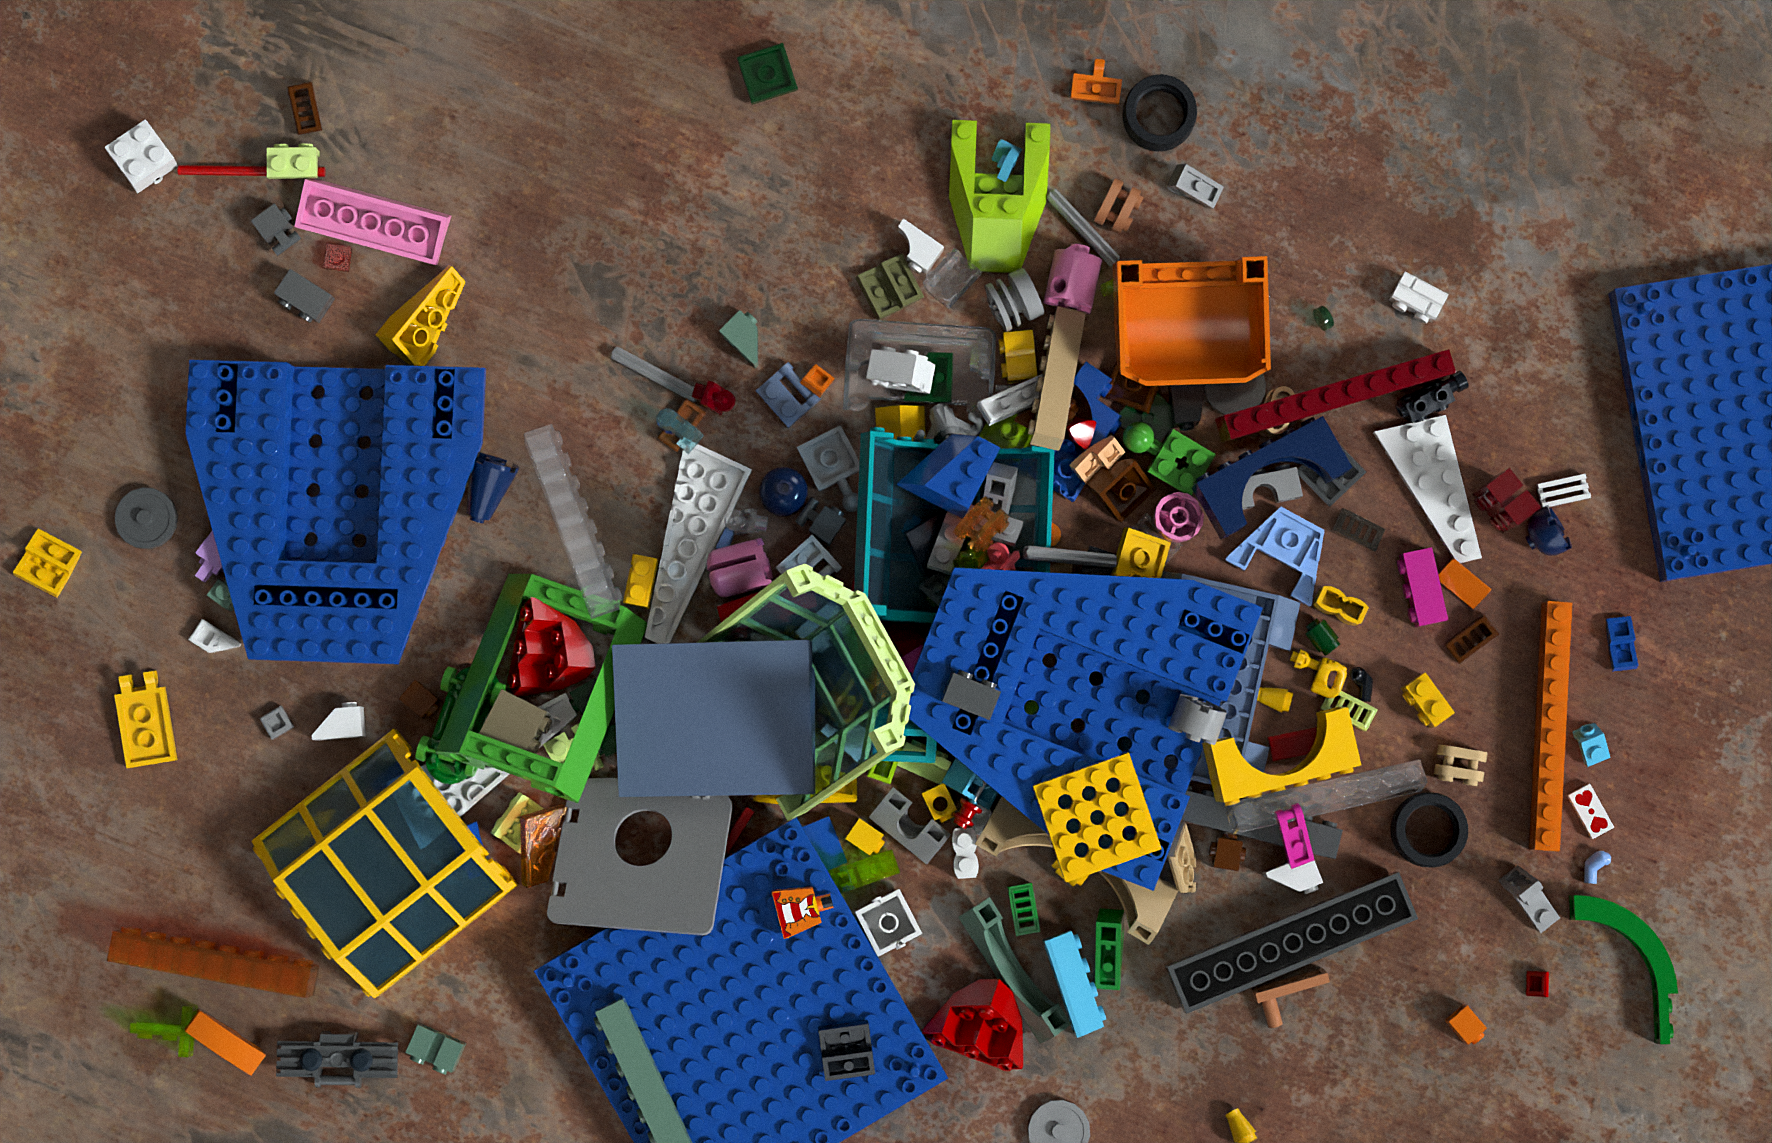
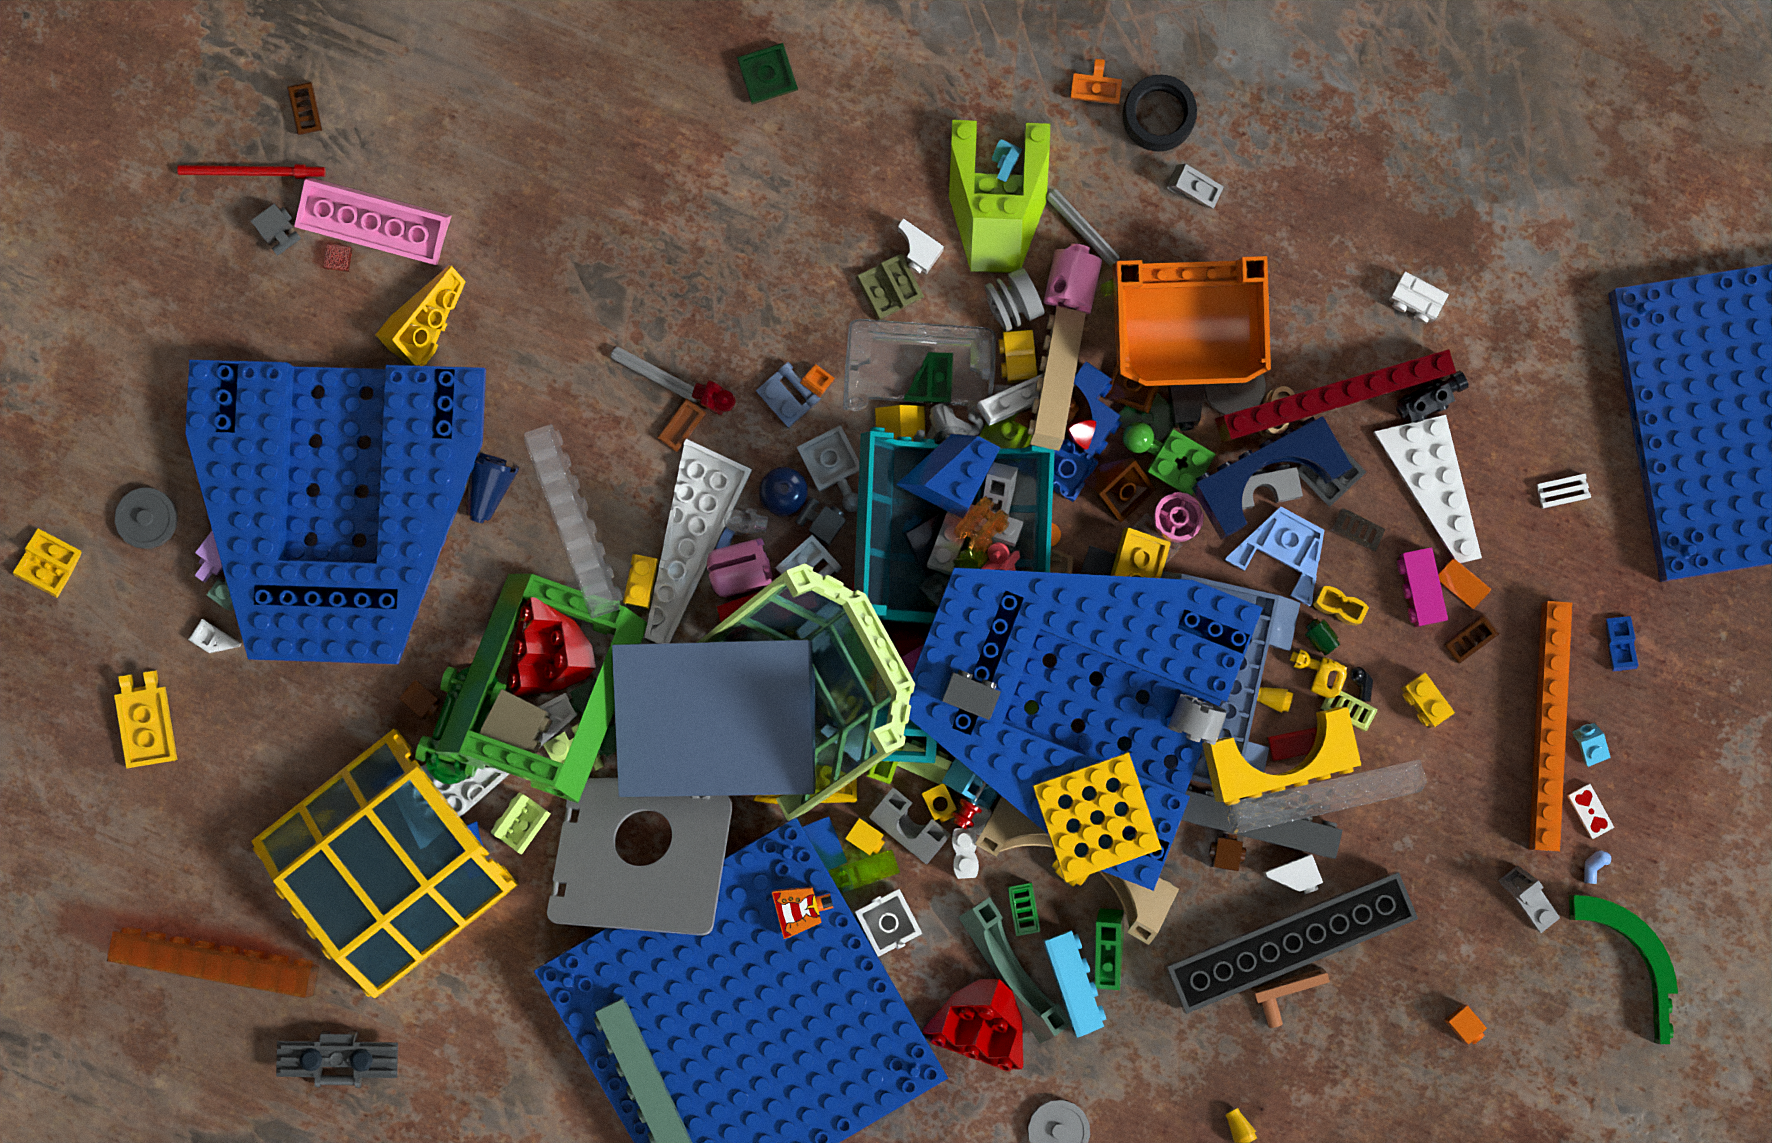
(141, 156): white brick -> none
(170, 1031): clear neon green bracket -> none
(225, 1042): orange slope -> none
(276, 722): light grey tile -> none
(292, 162): yellowish green bracket -> none
(304, 296): dark grey brick -> none
(342, 723): white slope -> none
(435, 1048): sand green brick -> none
(537, 843): clear orange wing -> none
(675, 424): clear light blue leg -> none
(738, 828): red tile -> none
(742, 336): sand green slope -> none
(846, 1050): black slope -> none
(900, 370): white brick -> none
(951, 278): clear bracket -> none
(1069, 556): light grey axle -> none
(1101, 454): light nougat slope -> none
(1122, 220): nougat brick -> none
(1182, 860): tan tile -> none
(1294, 836): dark pink plate -> none
(1323, 318): clear green tile -> none
(1448, 772): tan brick -> none
(1459, 823): black tyre -> none
(1498, 502): dark red piece -> none
(1537, 983): red slope -> none
(1547, 533): dark blue cylinder -> none

